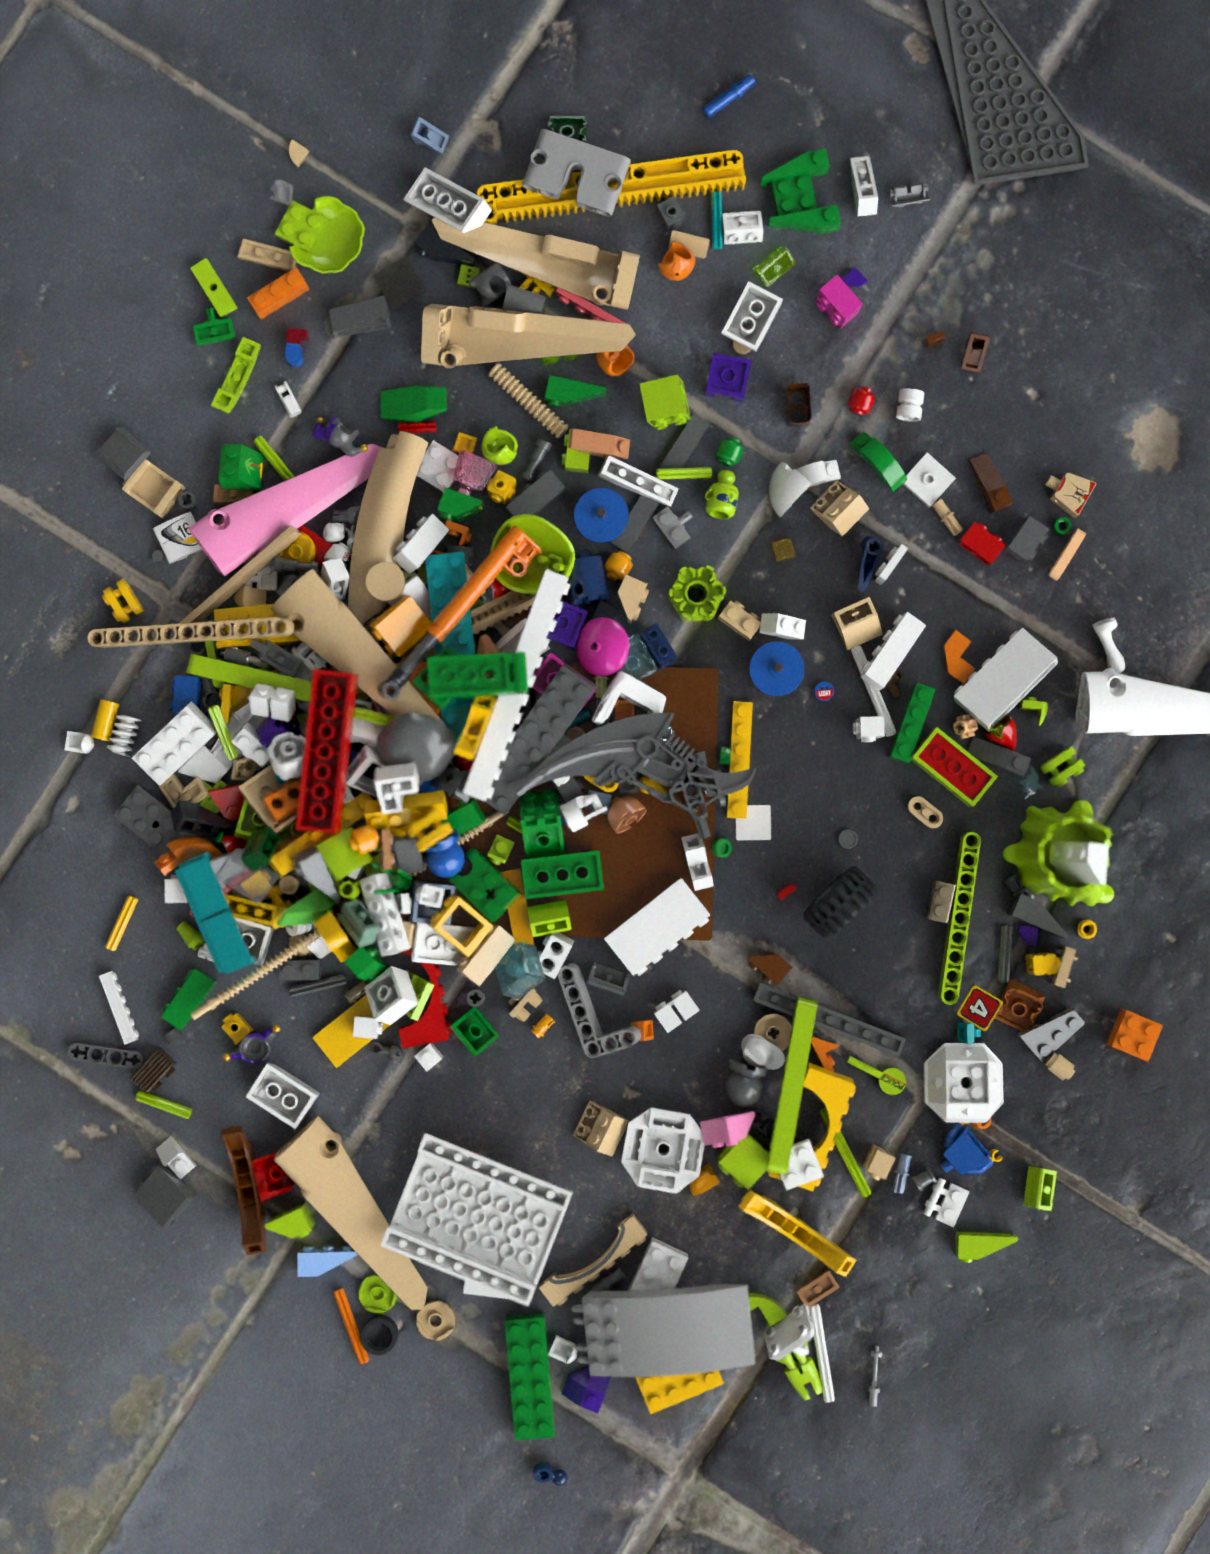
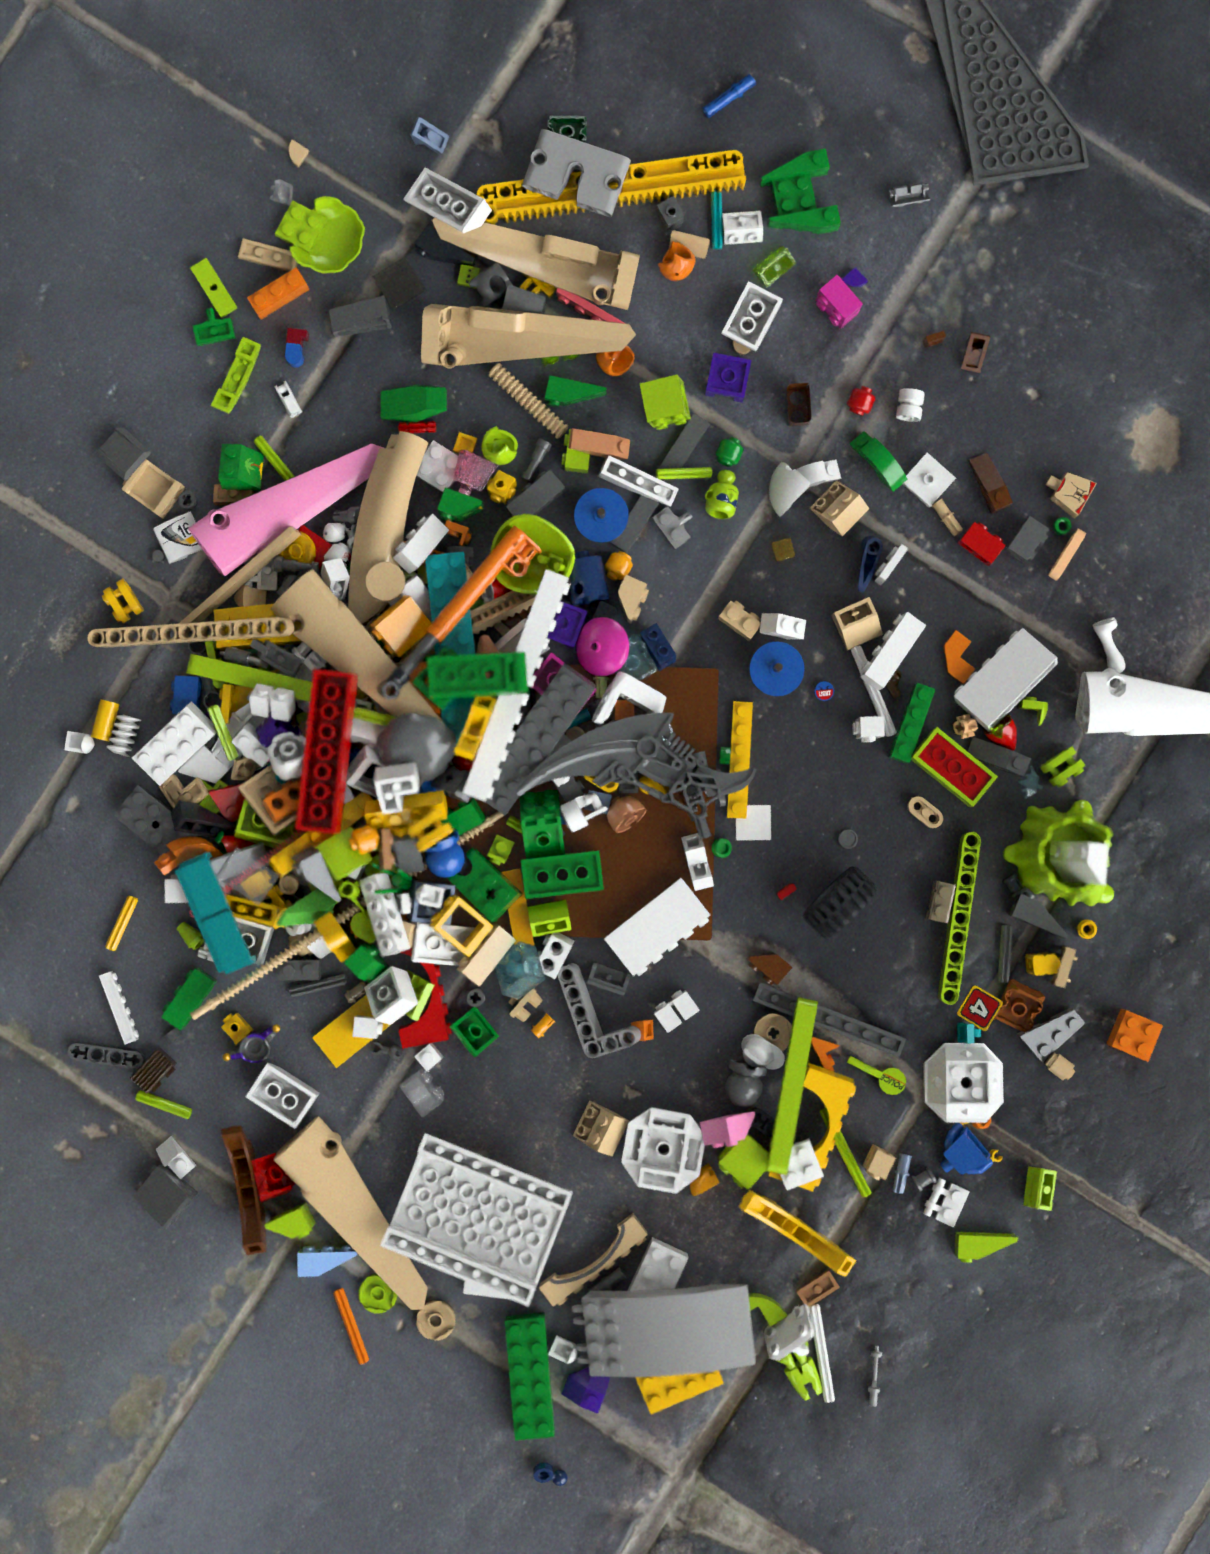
(260, 848): dark green brick -> none
(338, 436): dark grey piece -> none
(359, 923): sand green brick -> none
(368, 1346): black tyre -> none
(422, 1092): none -> clear brick
(696, 578): lime piece -> none
(864, 186): white slope -> none
(1029, 934): dark purple tile -> none

